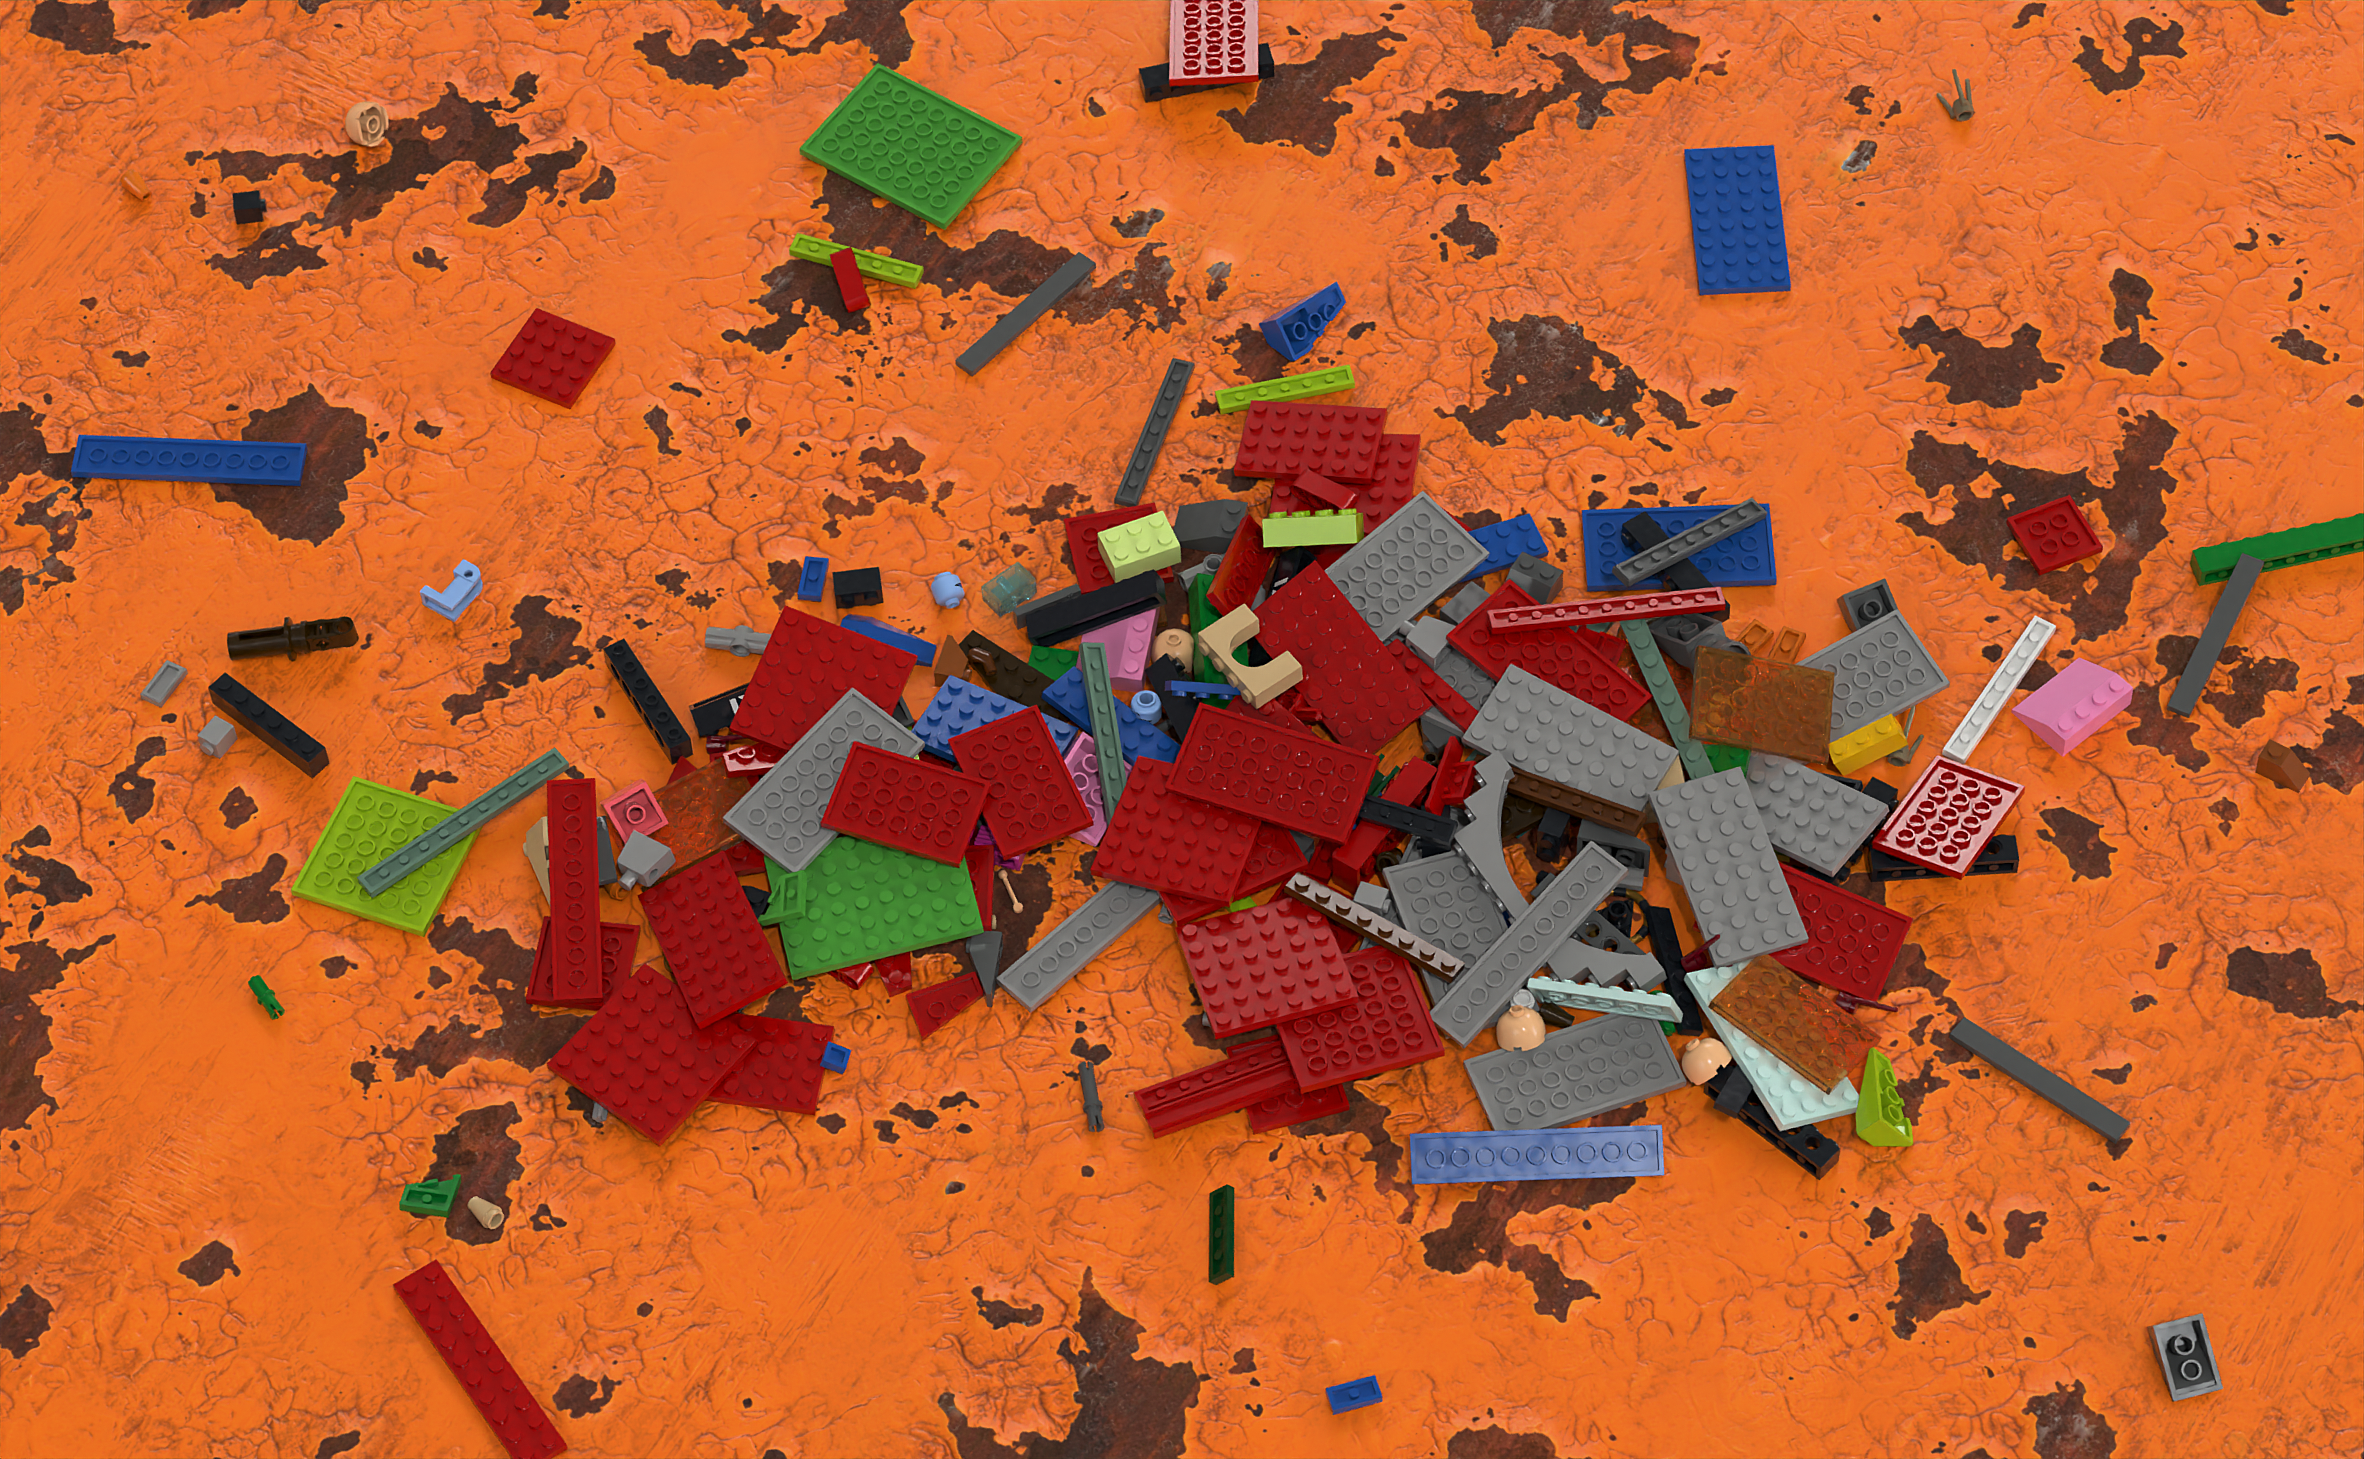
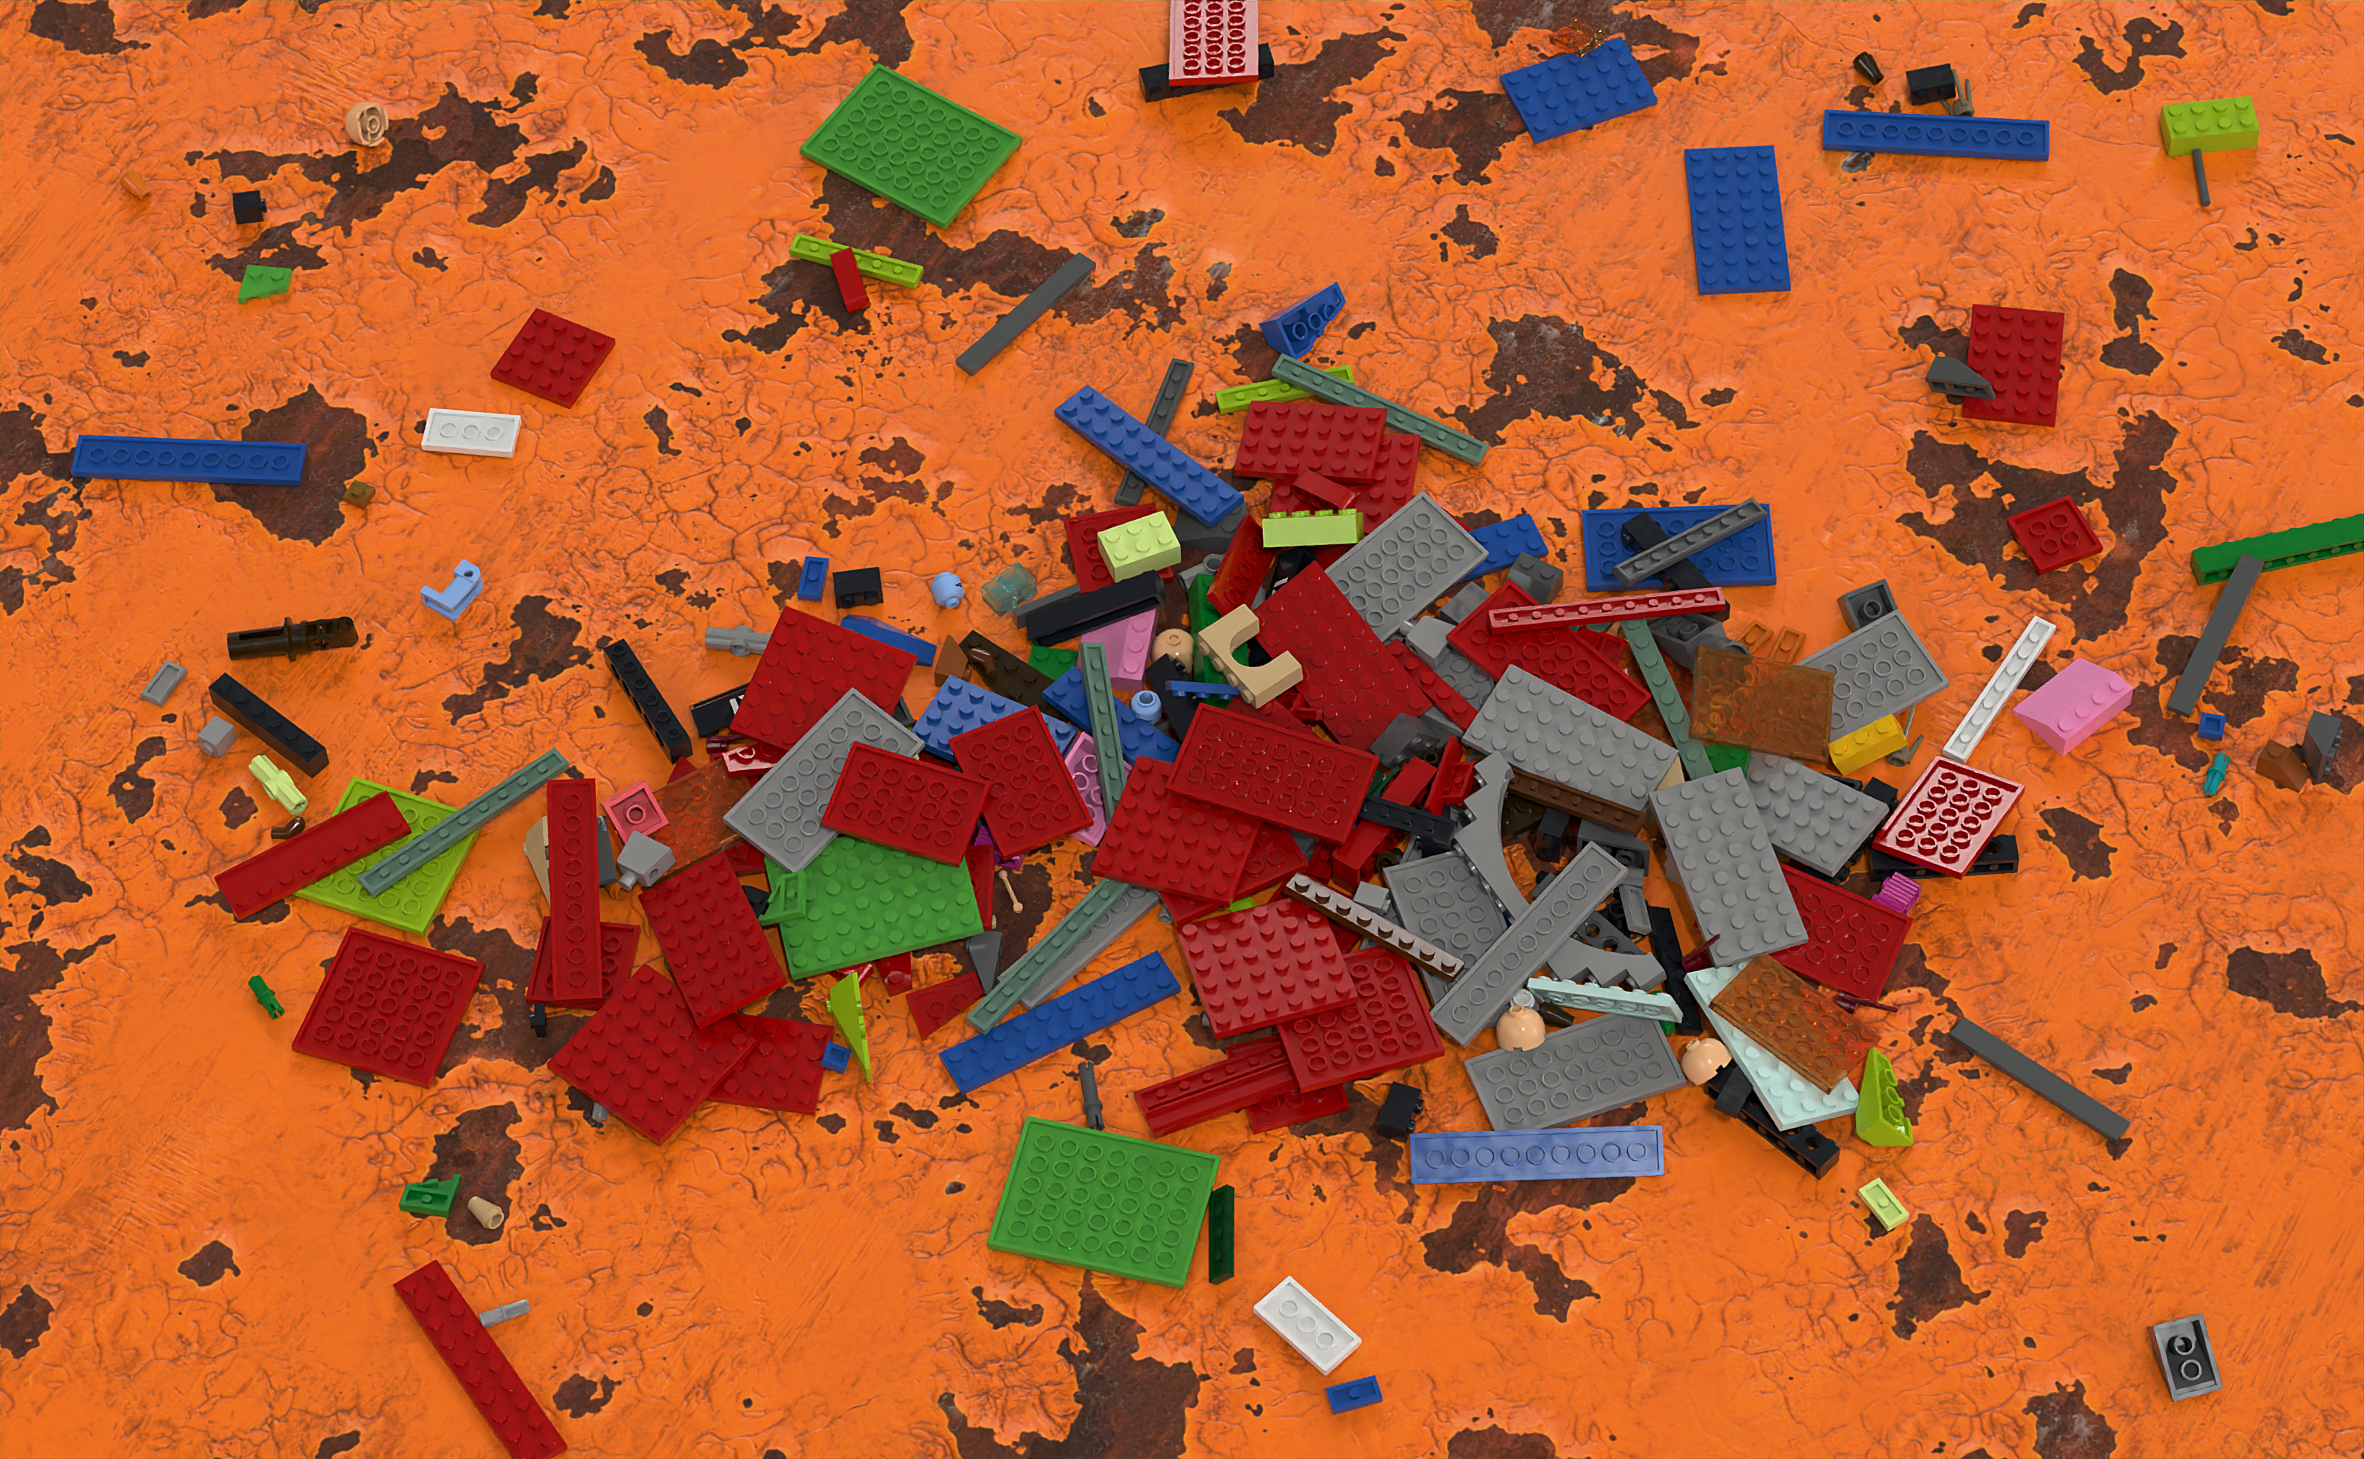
(264, 282): none -> bright green wing
(278, 785): none -> yellowish green piece
(292, 829): none -> reddish brown arm
(312, 855): none -> red plate
(359, 494): none -> pearl gold plate
(388, 1007): none -> red plate
(471, 432): none -> white plate
(503, 1313): none -> light grey axle
(539, 1020): none -> black plate
(849, 1020): none -> lime wedge
(1046, 954): none -> sand green plate
(1059, 1022): none -> blue plate
(1104, 1202): none -> bright green plate
(1149, 456): none -> blue plate
(1307, 1325): none -> white plate
(1398, 417): none -> sand green plate
(1399, 1112): none -> black brick
(1404, 739): none -> flat silver brick
(1576, 43): none -> clear orange plate
(1577, 91): none -> blue plate
(1635, 909): none -> light grey tile
(1867, 66): none -> dark brown cone
(1883, 1204): none -> yellowish green plate
(1898, 893): none -> dark pink brick
(1930, 84): none -> black brick
(1936, 135): none -> blue plate
(1953, 377): none -> dark grey slope
(2021, 361): none -> red plate
(2201, 178): none -> dark grey bar
(2209, 126): none -> lime brick
(2211, 726): none -> blue plate
(2216, 774): none -> teal axle
(2321, 744): none -> dark grey slope

